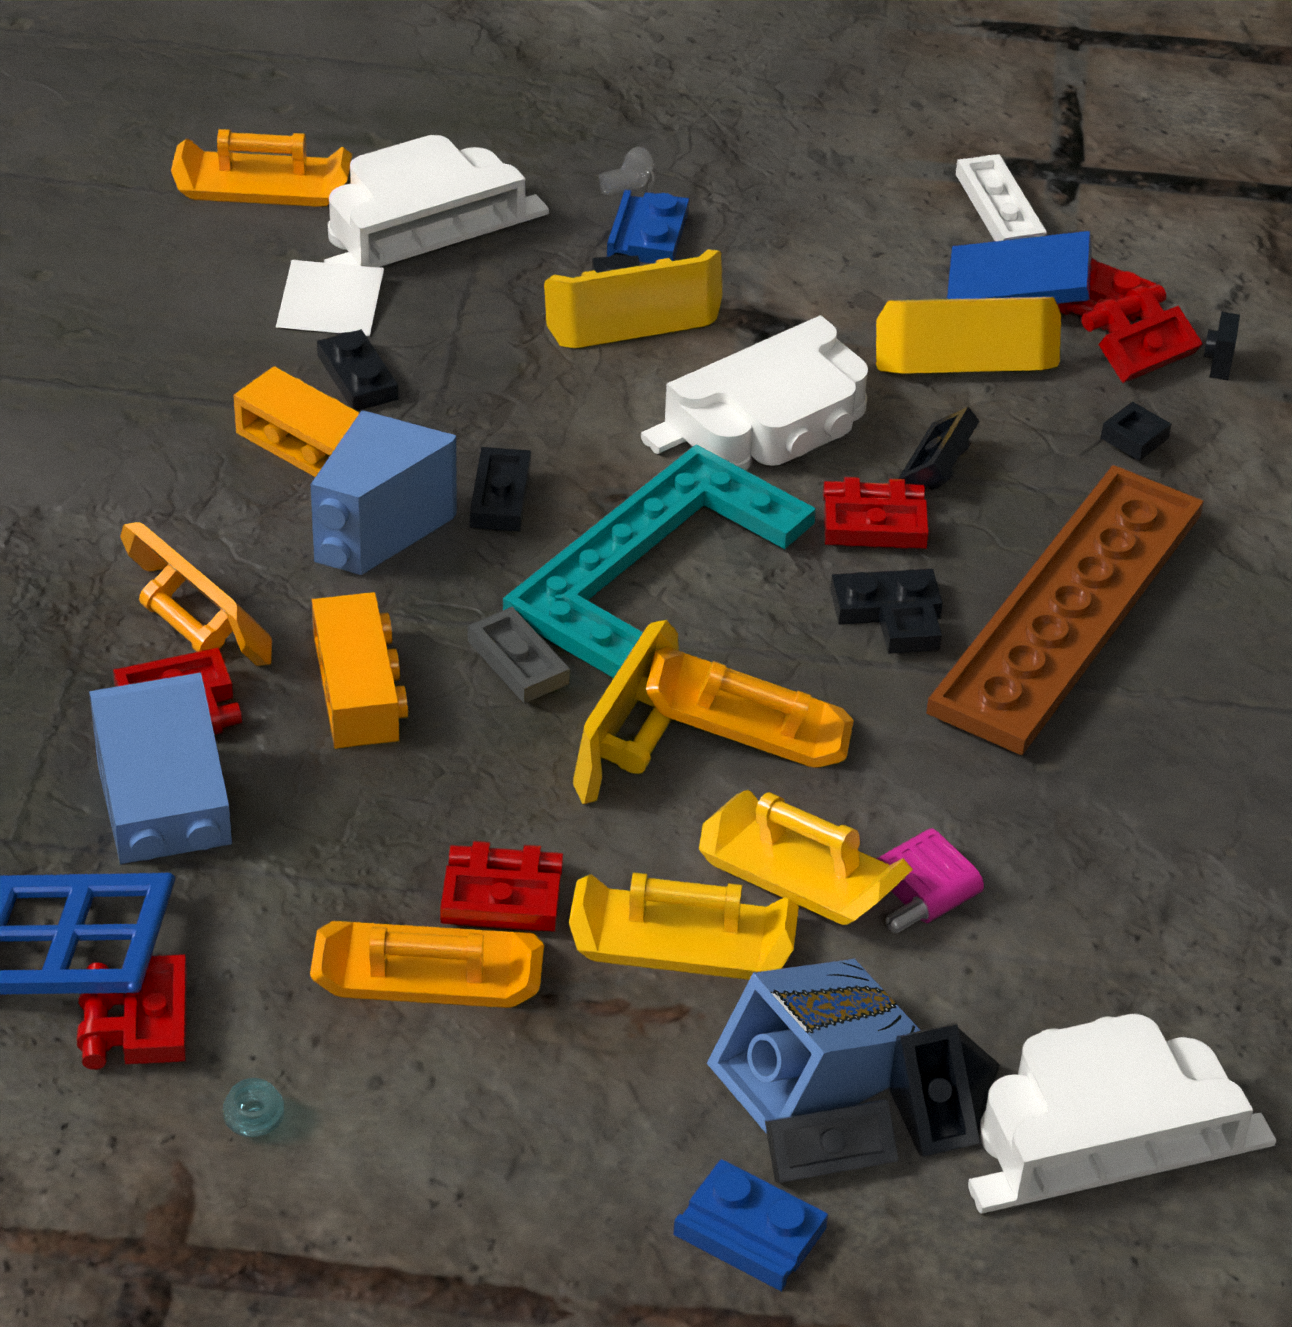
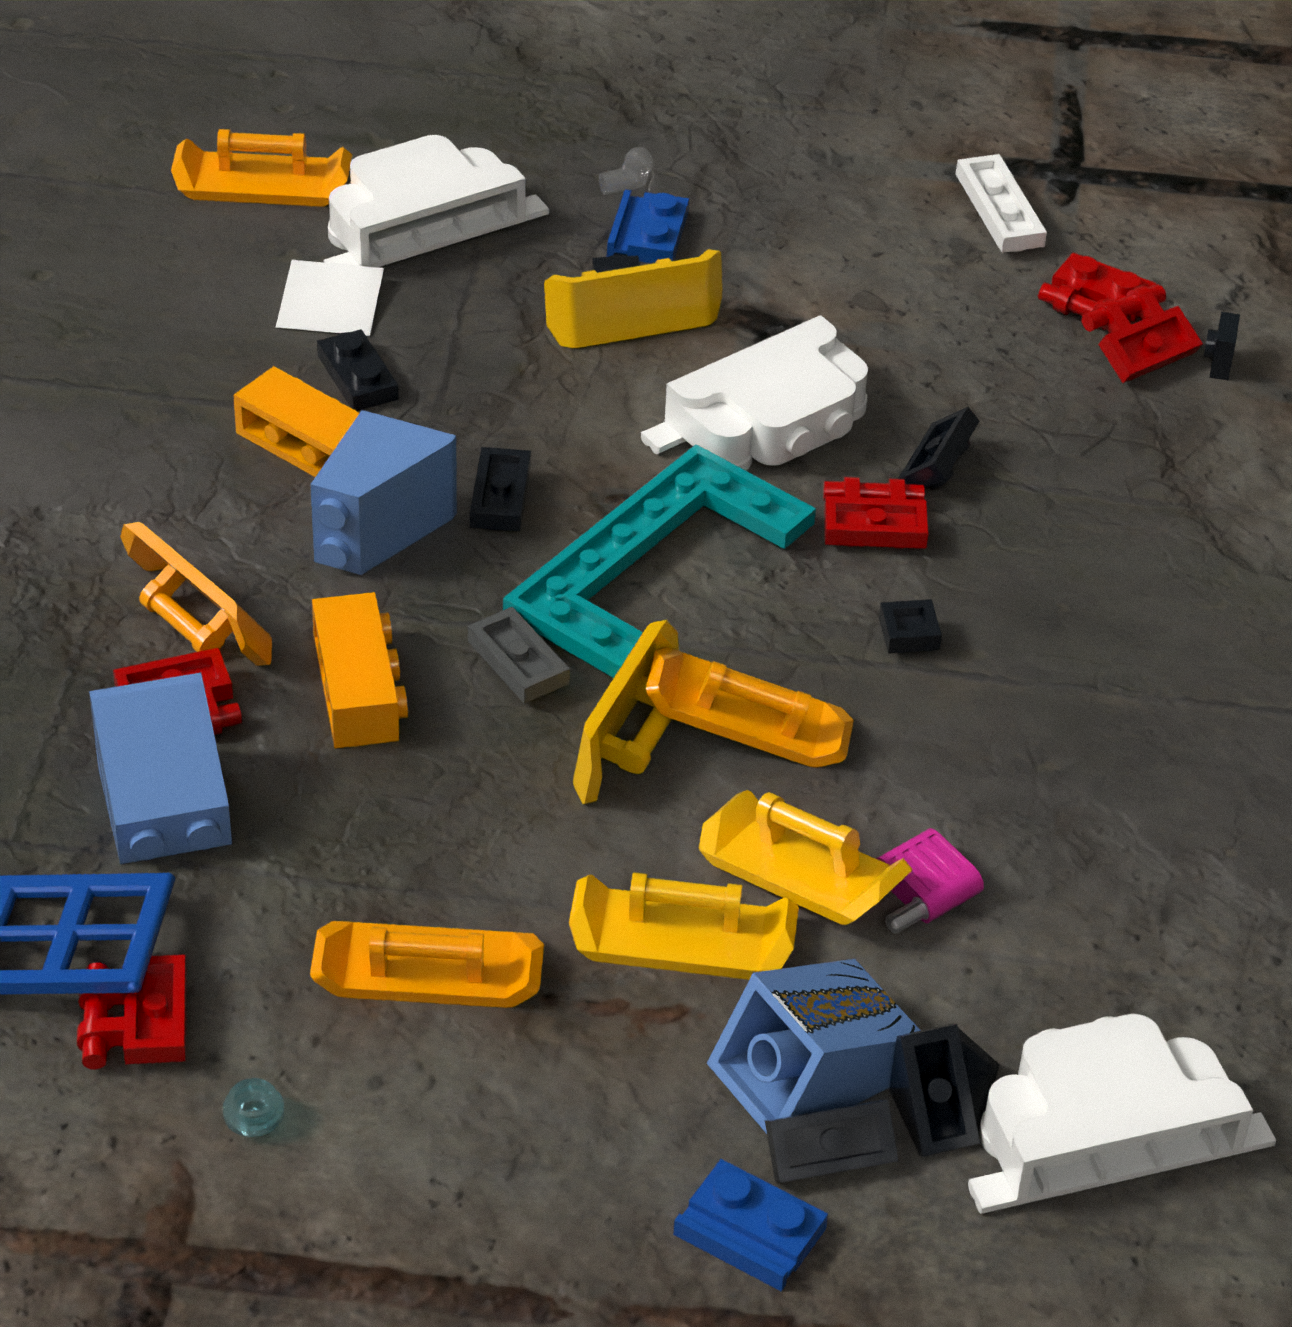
(502, 887): red plate -> none
(860, 593): black plate -> none
(968, 335): yellow piece -> none
(1023, 268): blue tile -> none
(1064, 610): dark orange plate -> none
(1135, 431): black plate -> none

